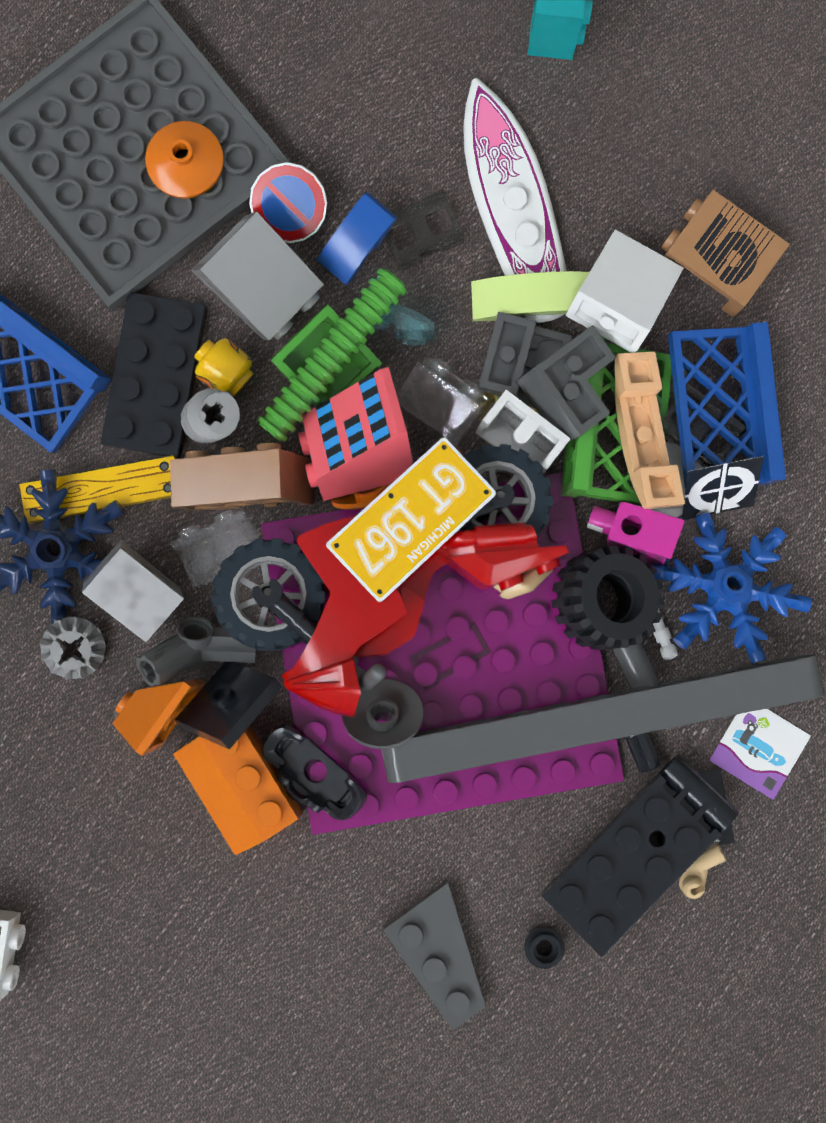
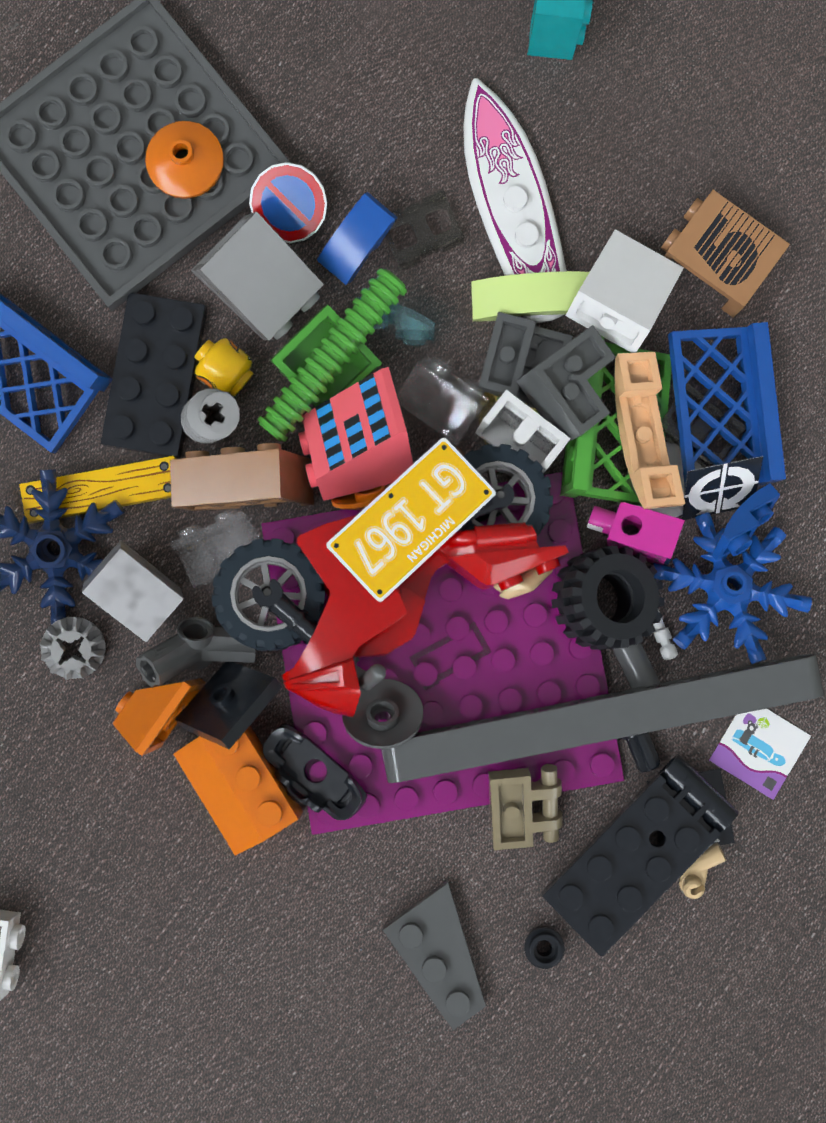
(511, 807): none -> dark tan plate
(744, 522): none -> blue slope

